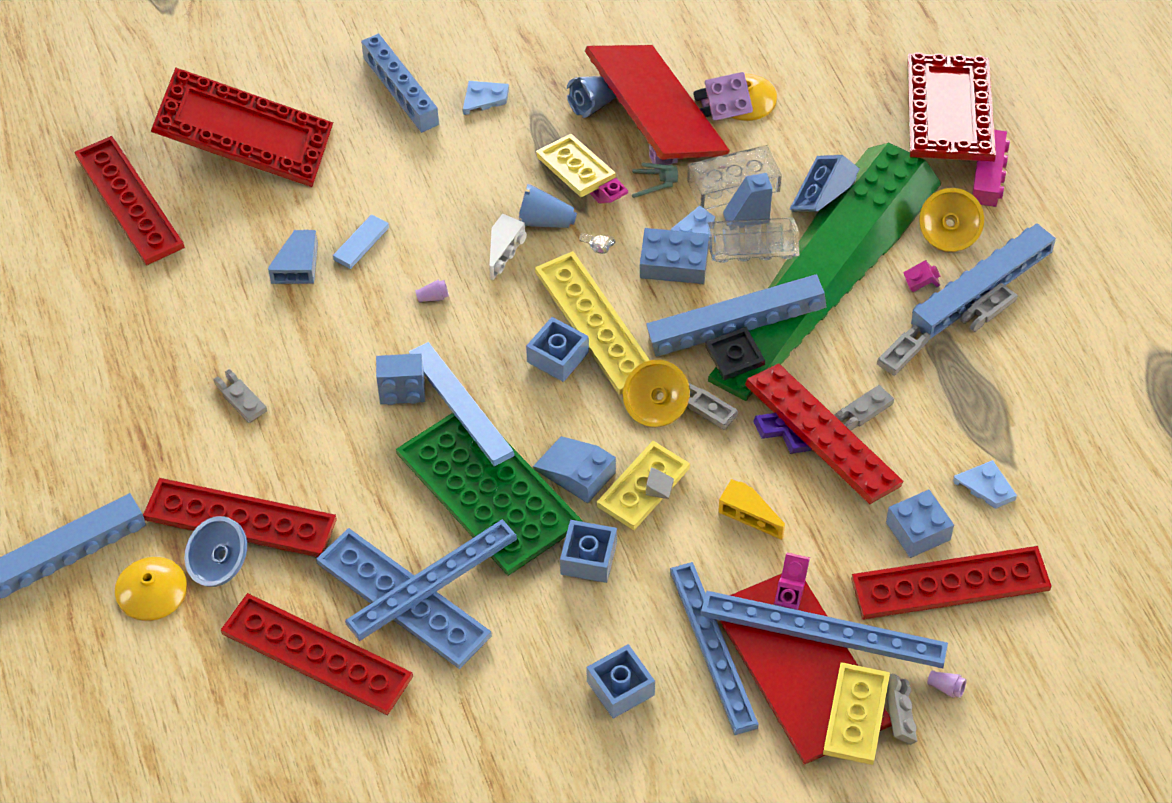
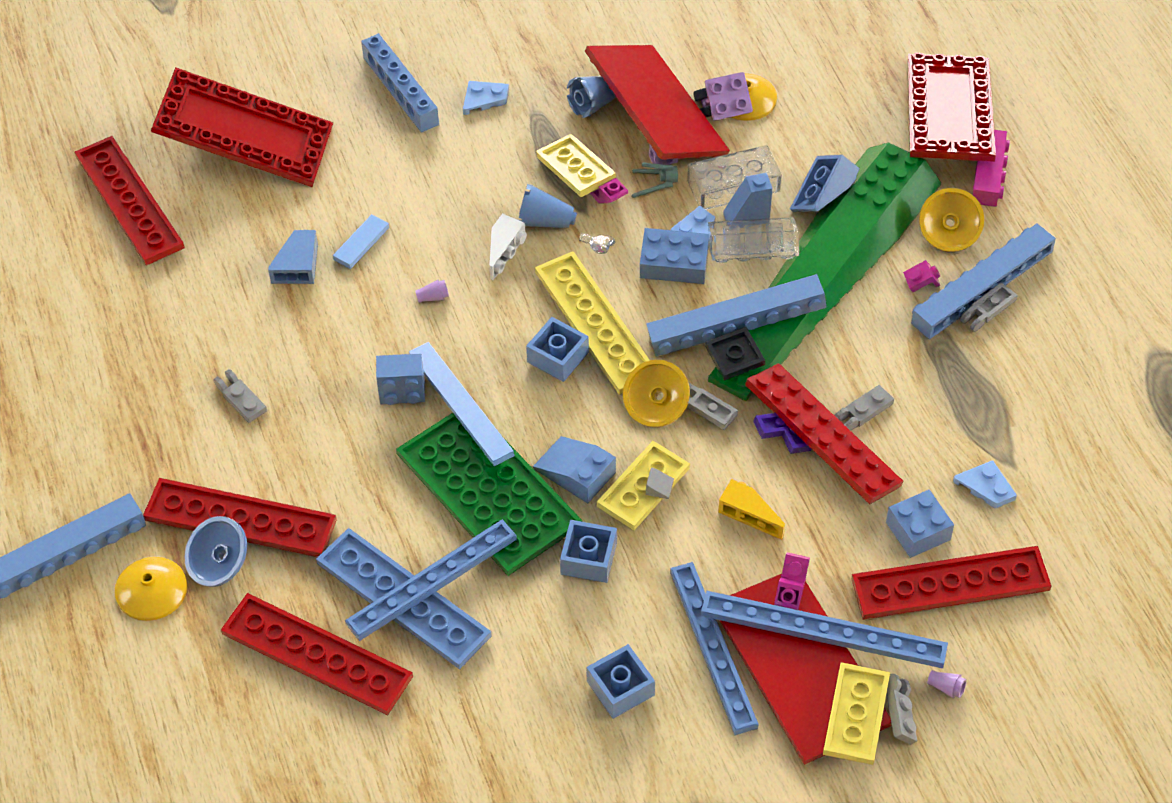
(902, 350): light grey hinge -> none

